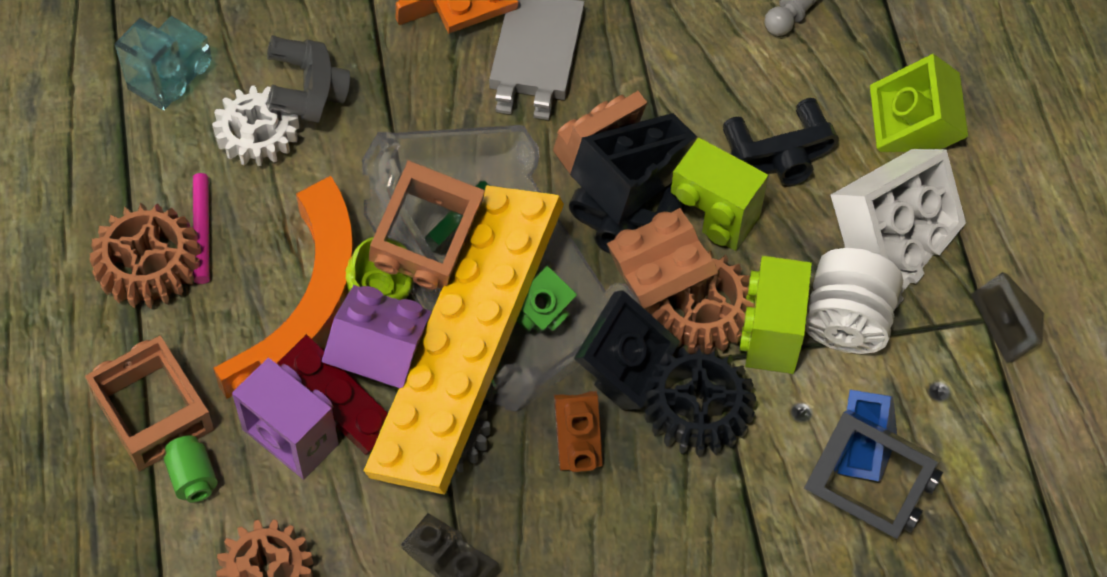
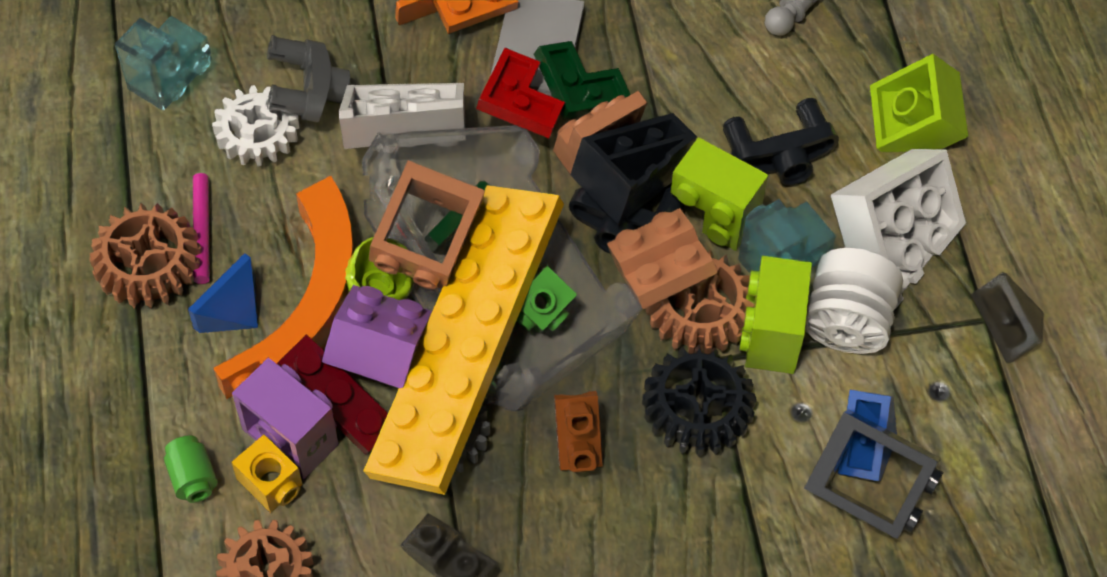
(143, 359): nougat window -> none
(229, 301): none -> blue slope
(260, 459): none -> yellow brick
(398, 110): none -> white wedge
(512, 99): none -> red plate
(572, 84): none -> dark green plate
(624, 351): black plate -> none
(784, 234): none -> clear light blue brick

